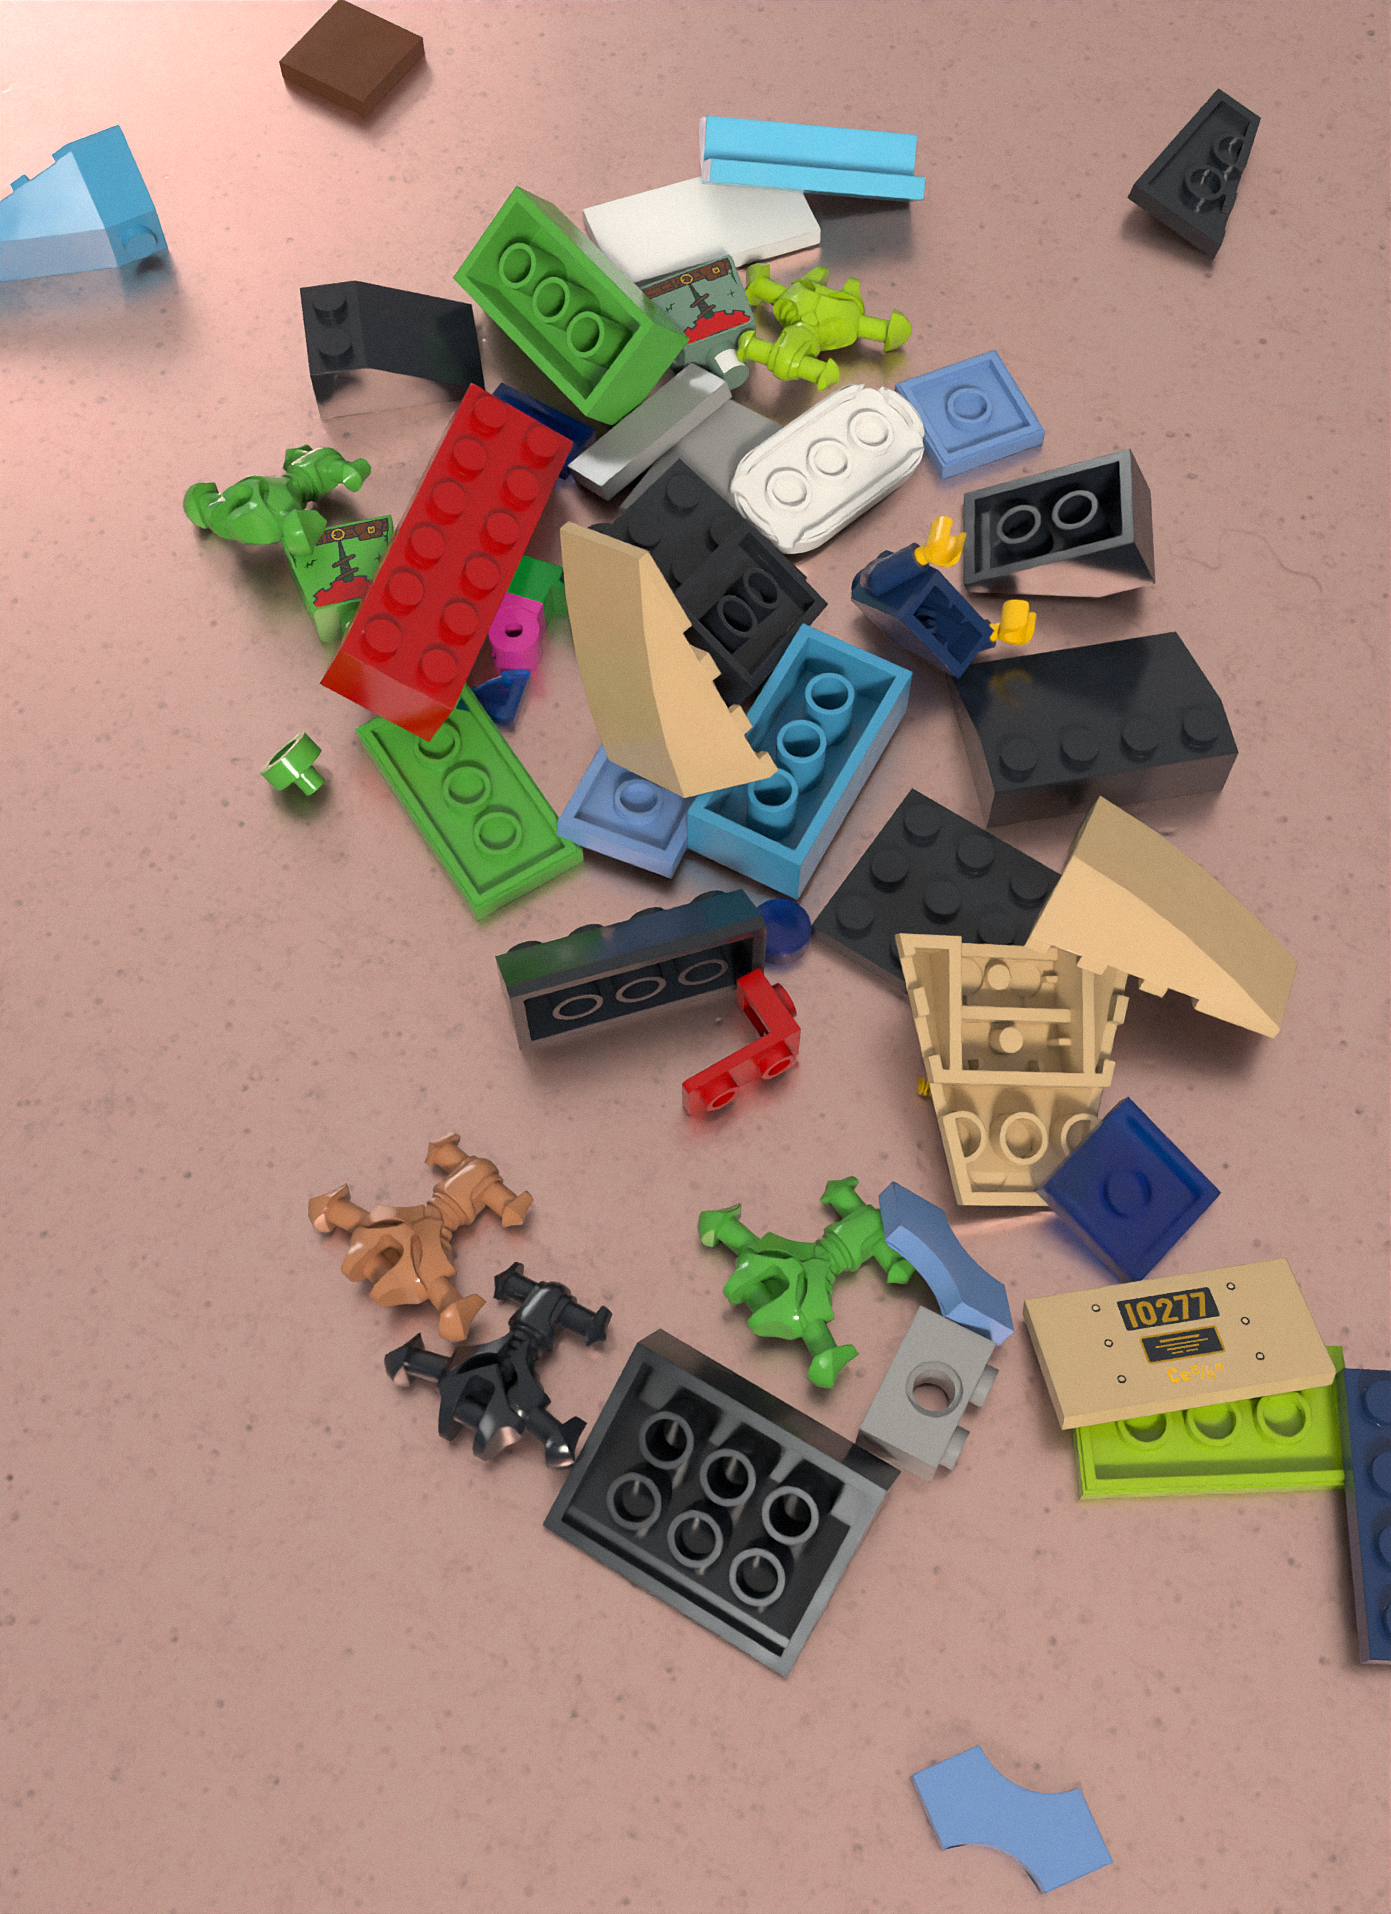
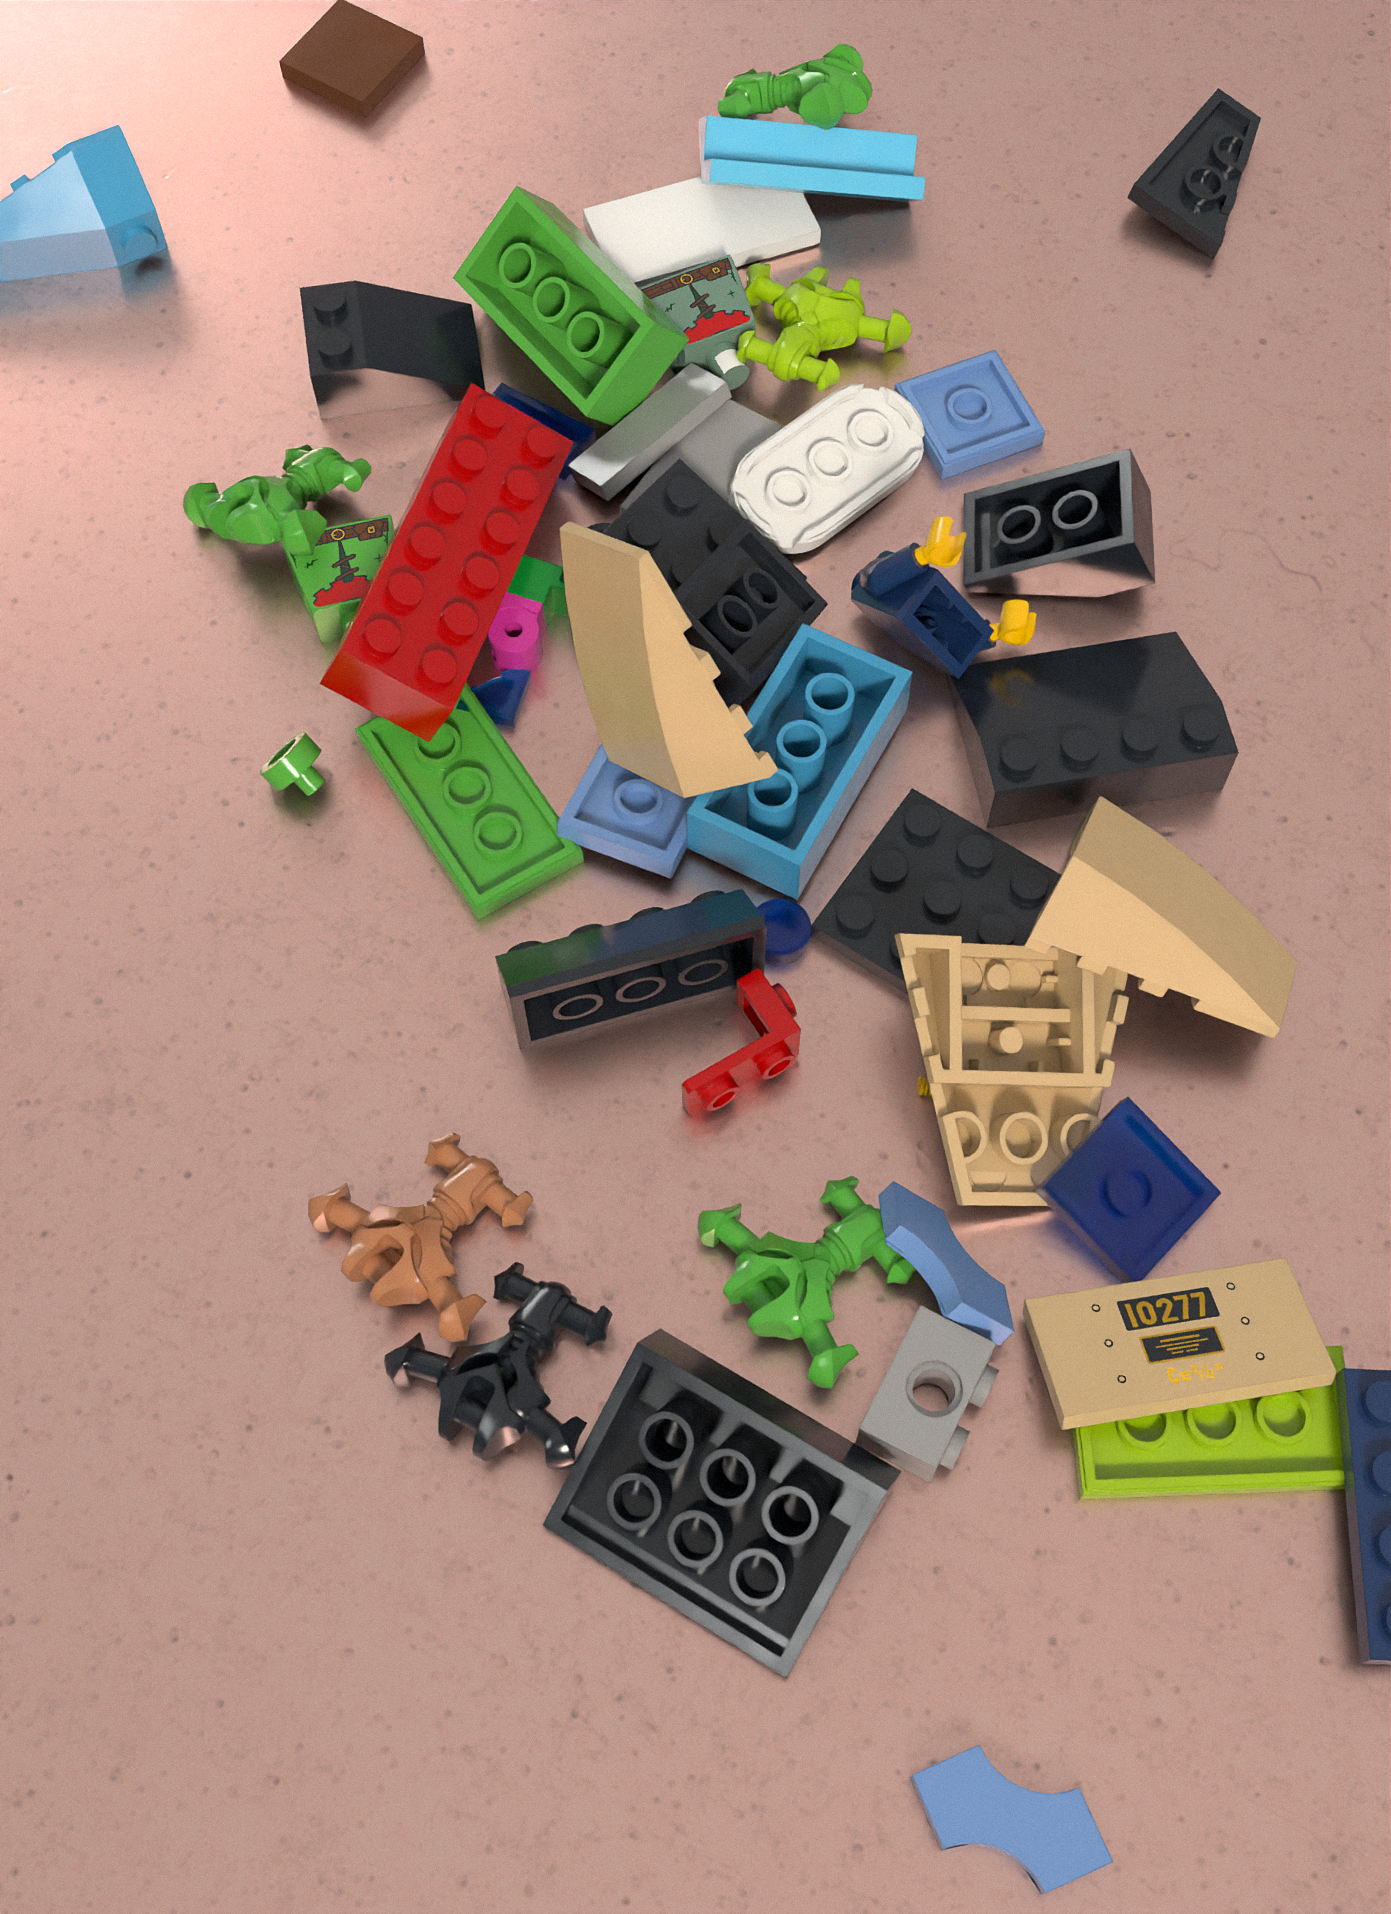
(815, 89): none -> bright green piece

